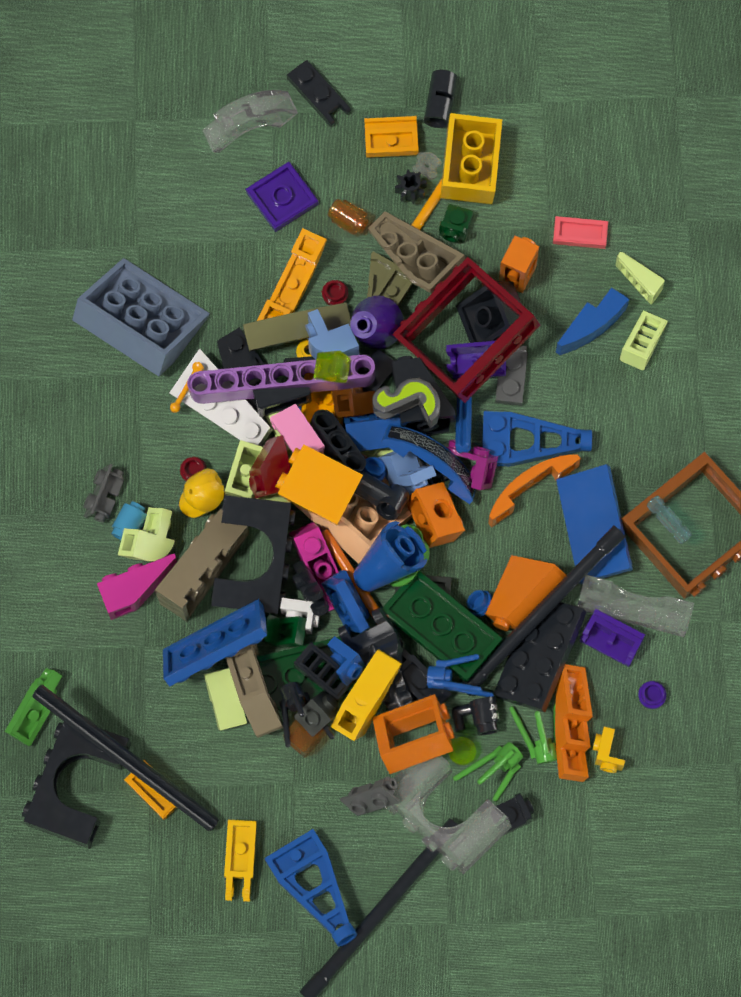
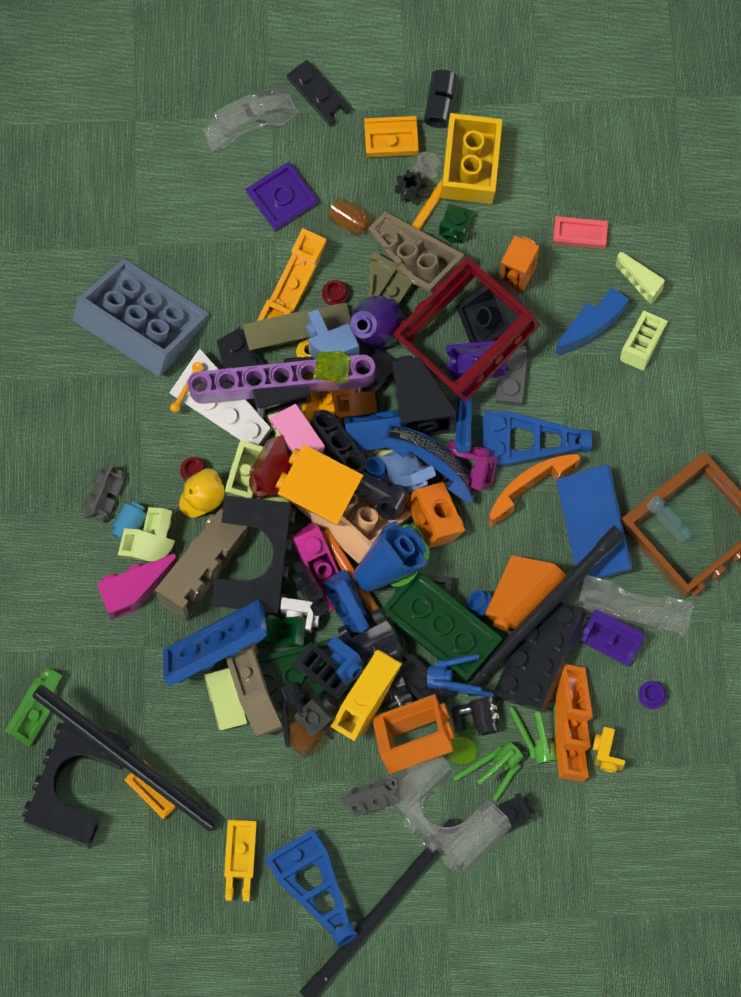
(408, 395): dark grey animal -> none

